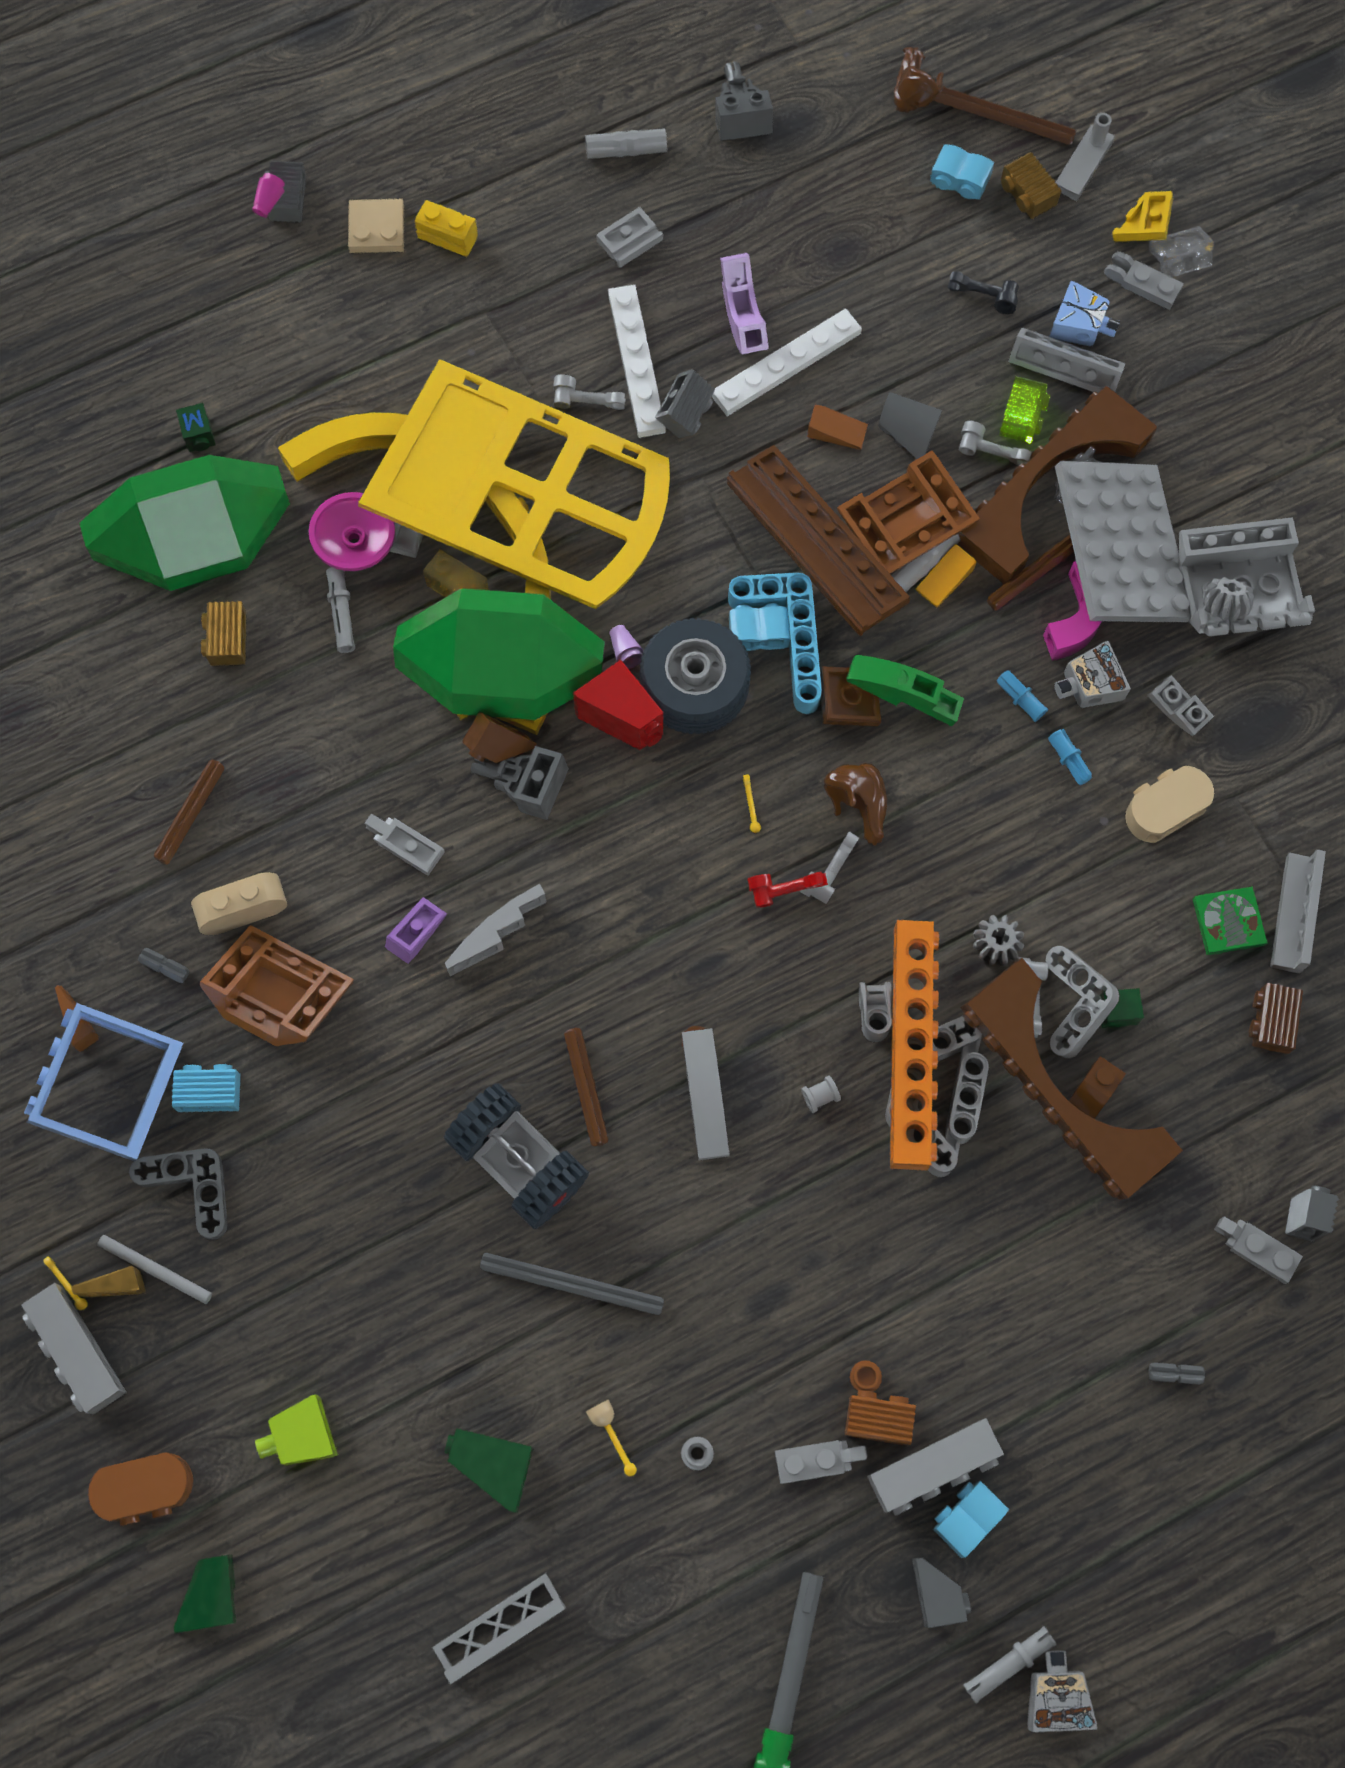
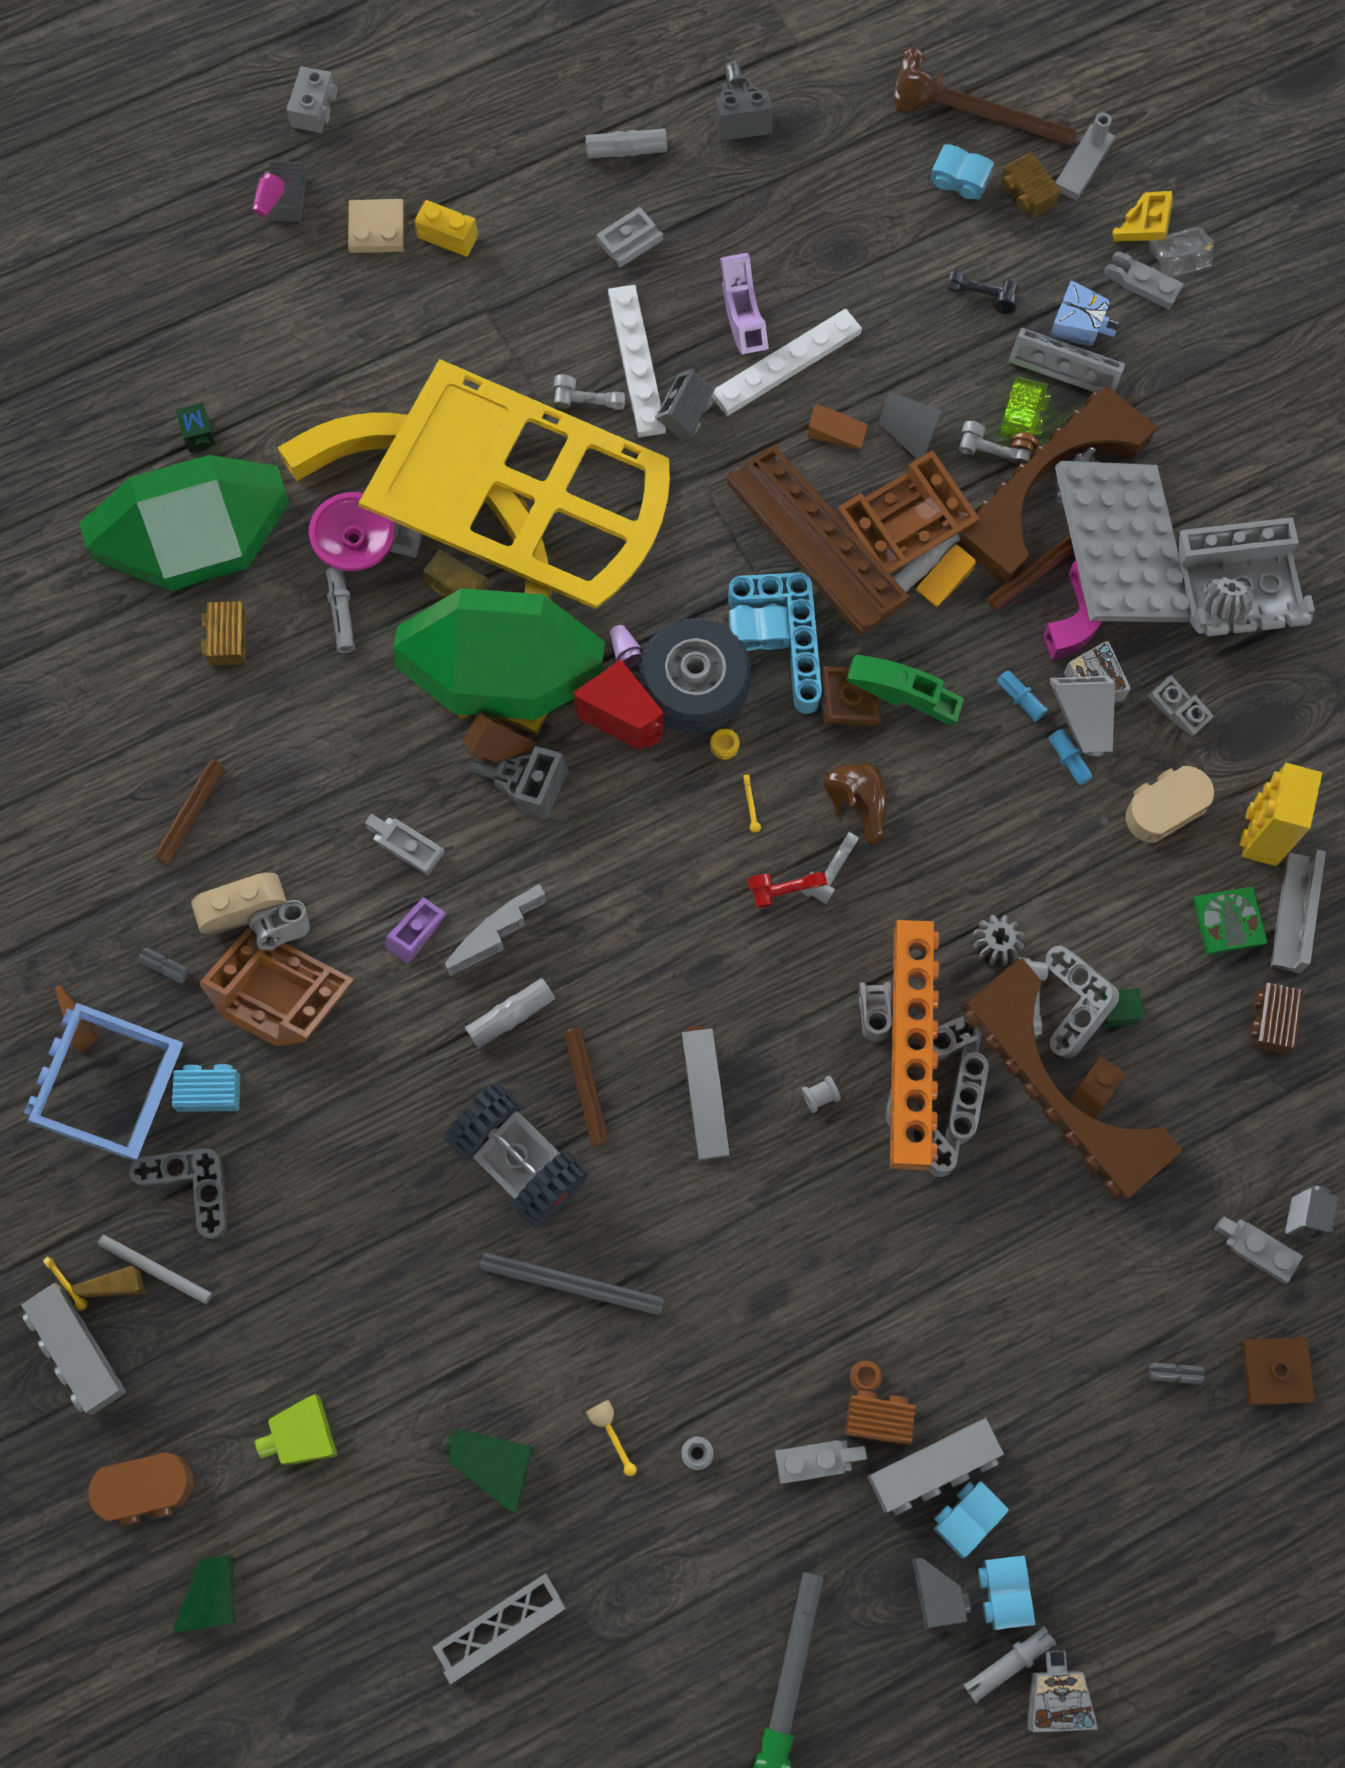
(280, 924): none -> light grey piece
(311, 99): none -> light grey brick
(510, 1013): none -> light grey axle
(724, 744): none -> yellow tile
(1007, 1592): none -> medium azure brick
(1024, 440): none -> dark orange plate
(1088, 710): none -> light grey slope
(1278, 1371): none -> reddish brown plate
(1280, 814): none -> yellow brick

